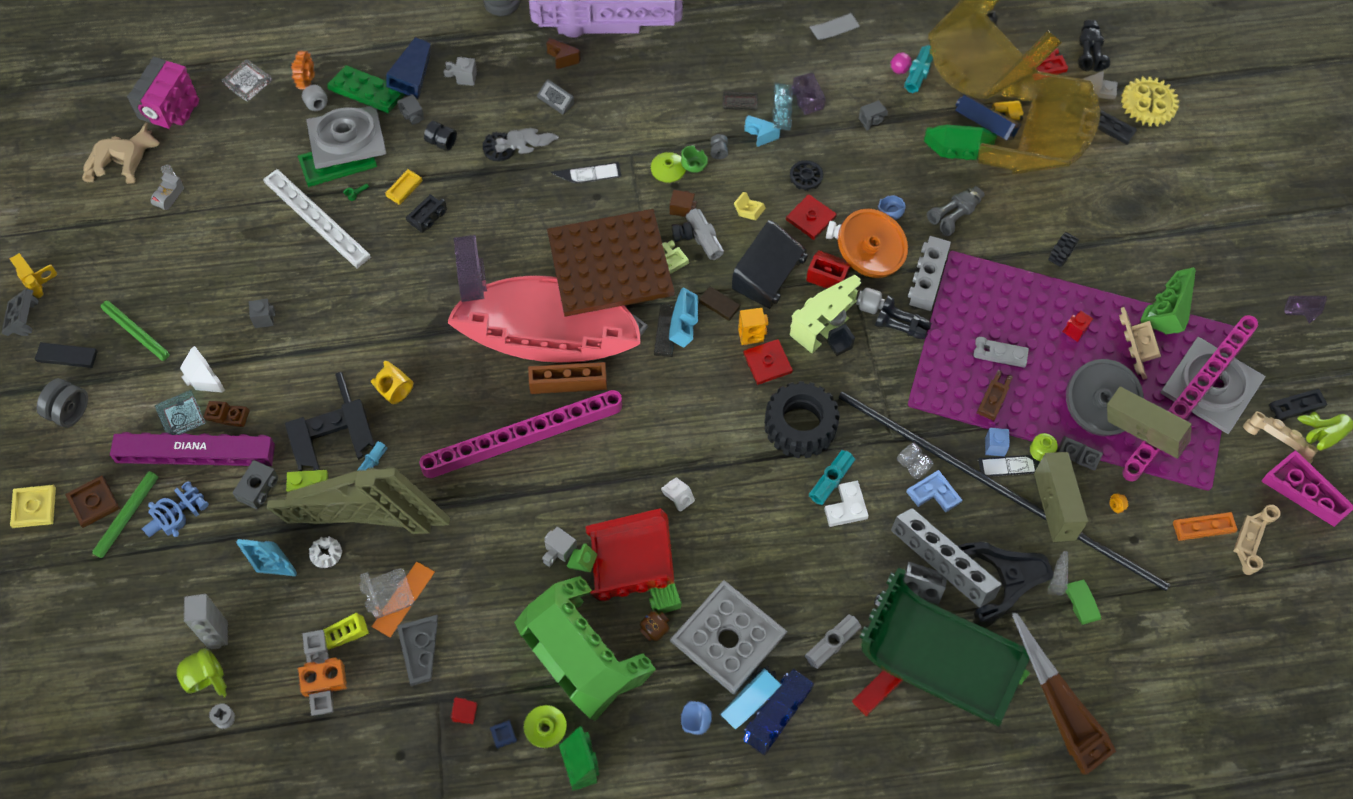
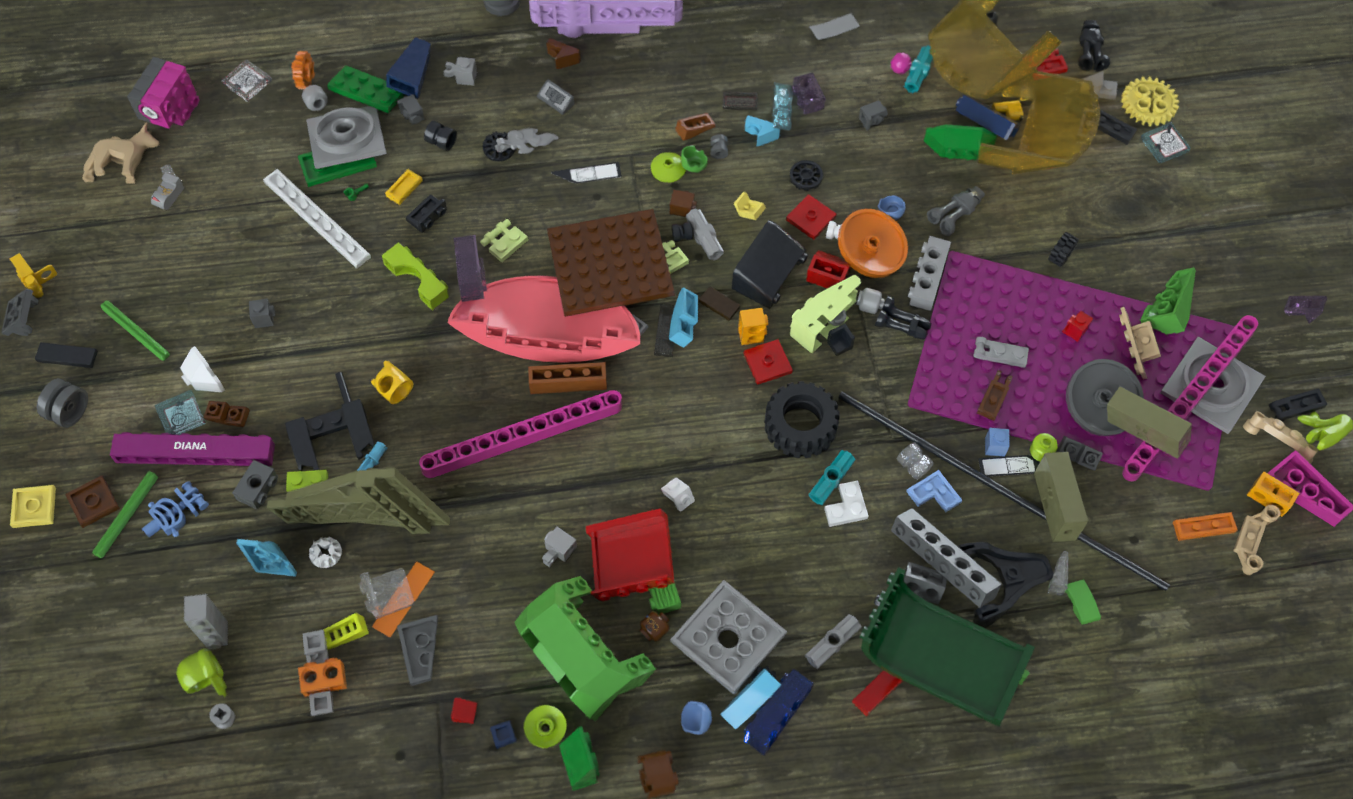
(401, 261): none -> lime arch
(507, 244): none -> yellowish green plate
(582, 559): bright green bracket -> none
(657, 774): none -> reddish brown brick
(686, 132): none -> dark orange slope
(1079, 729): reddish brown plate -> none
(1118, 503): light orange plate -> none
(1165, 142): none -> tile
(1271, 491): none -> light orange brick

